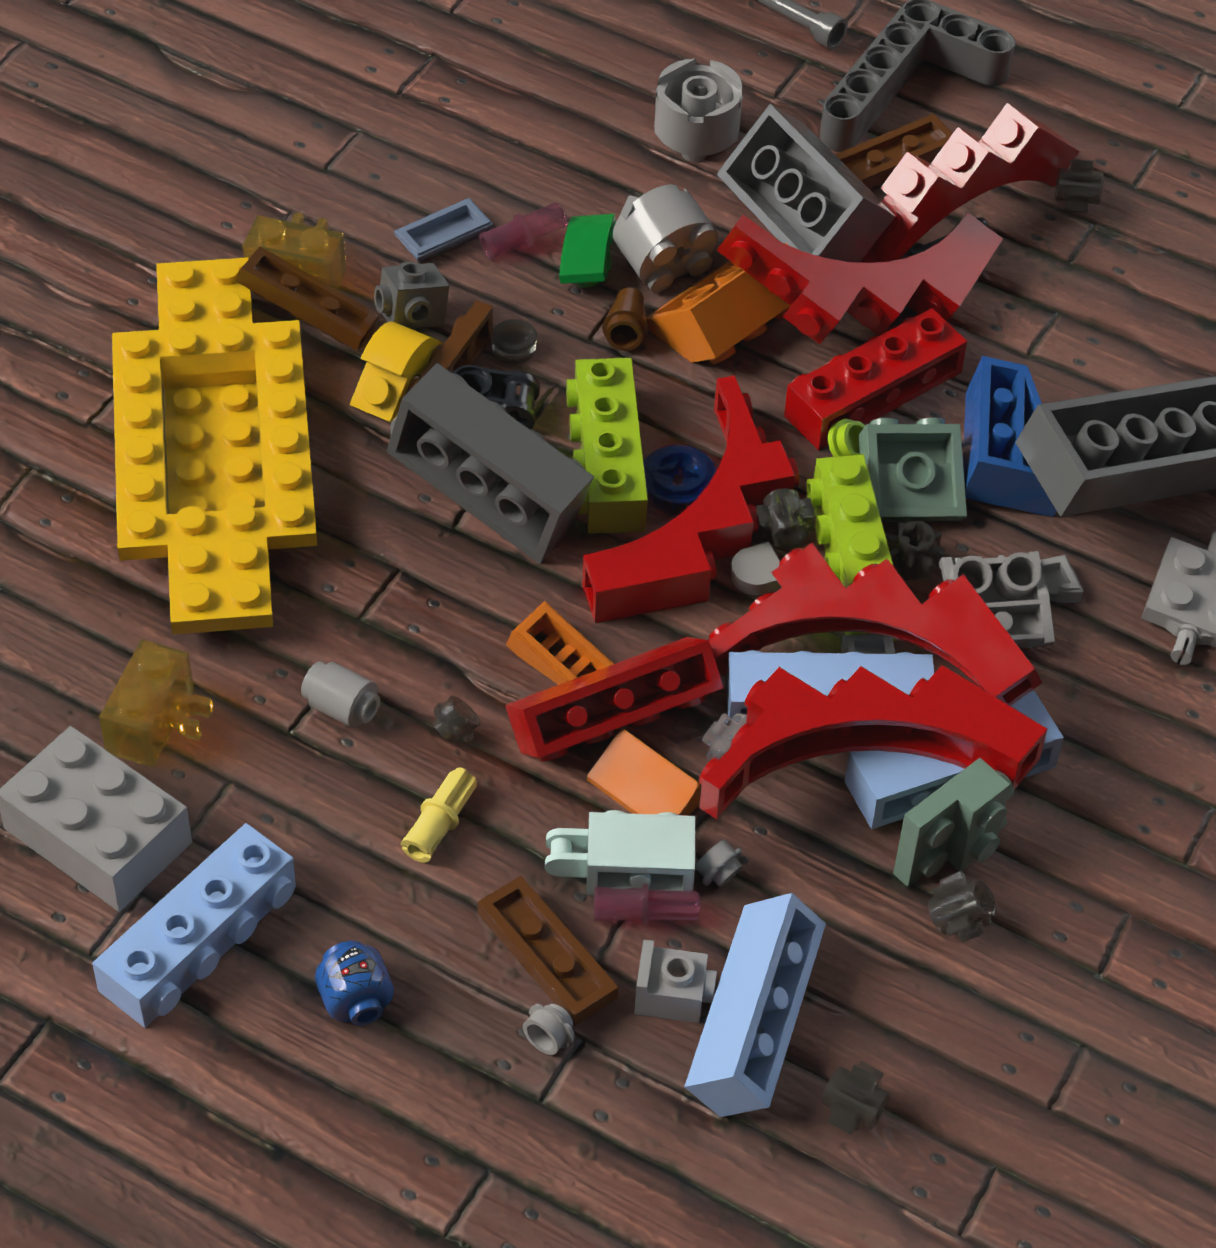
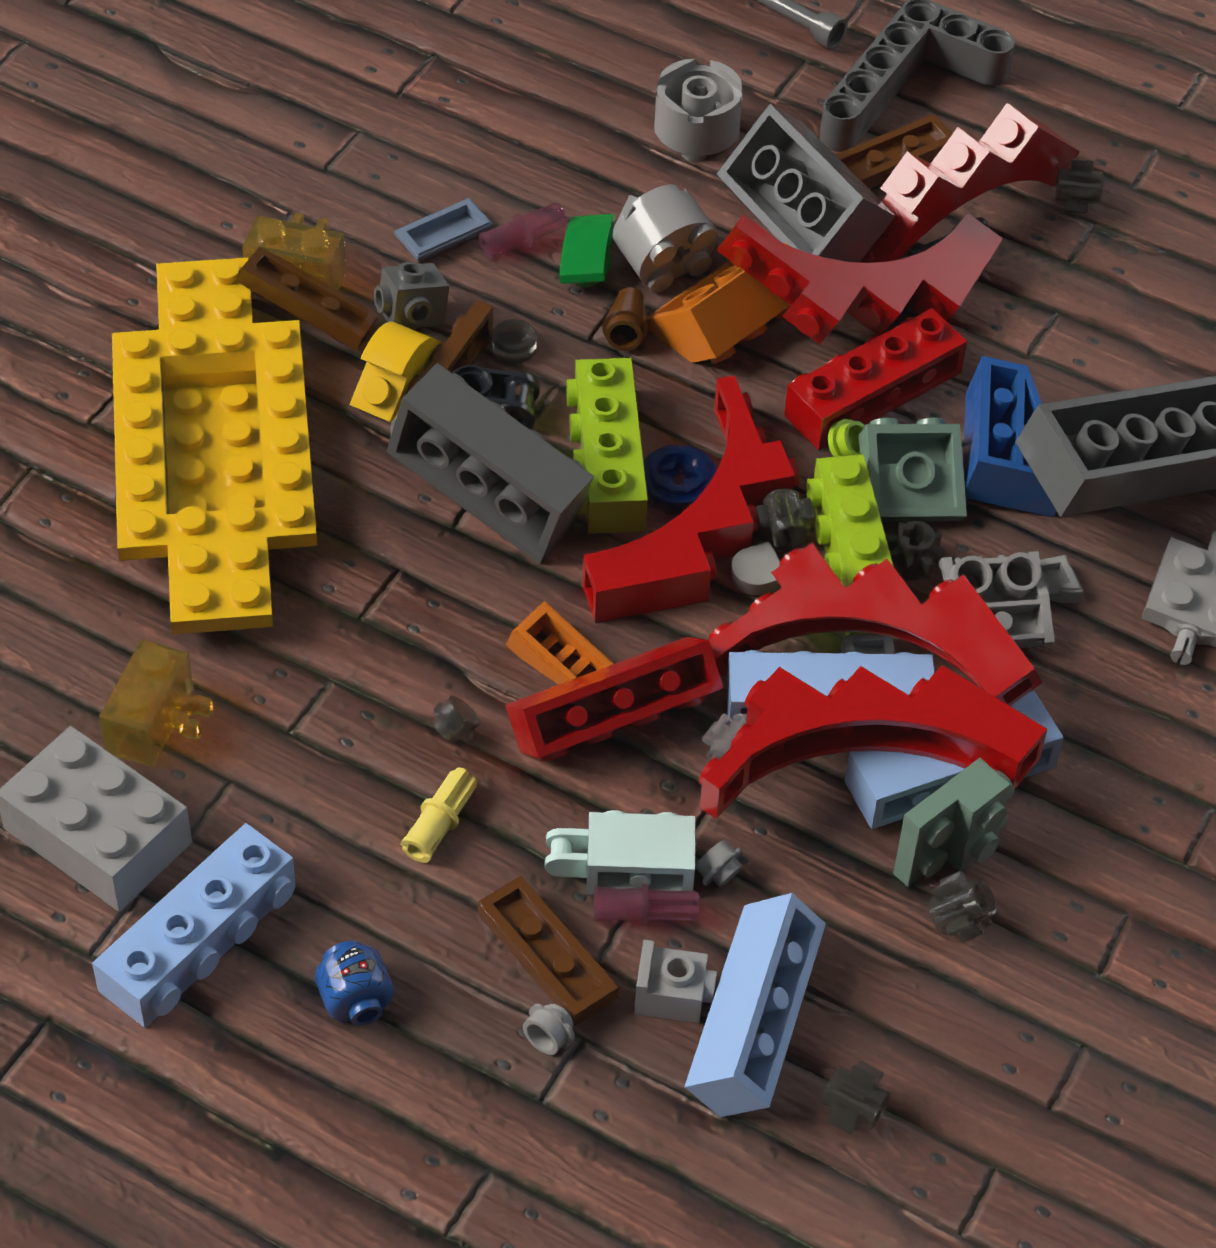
(340, 693): light grey brick -> none
(643, 779): orange slope -> none

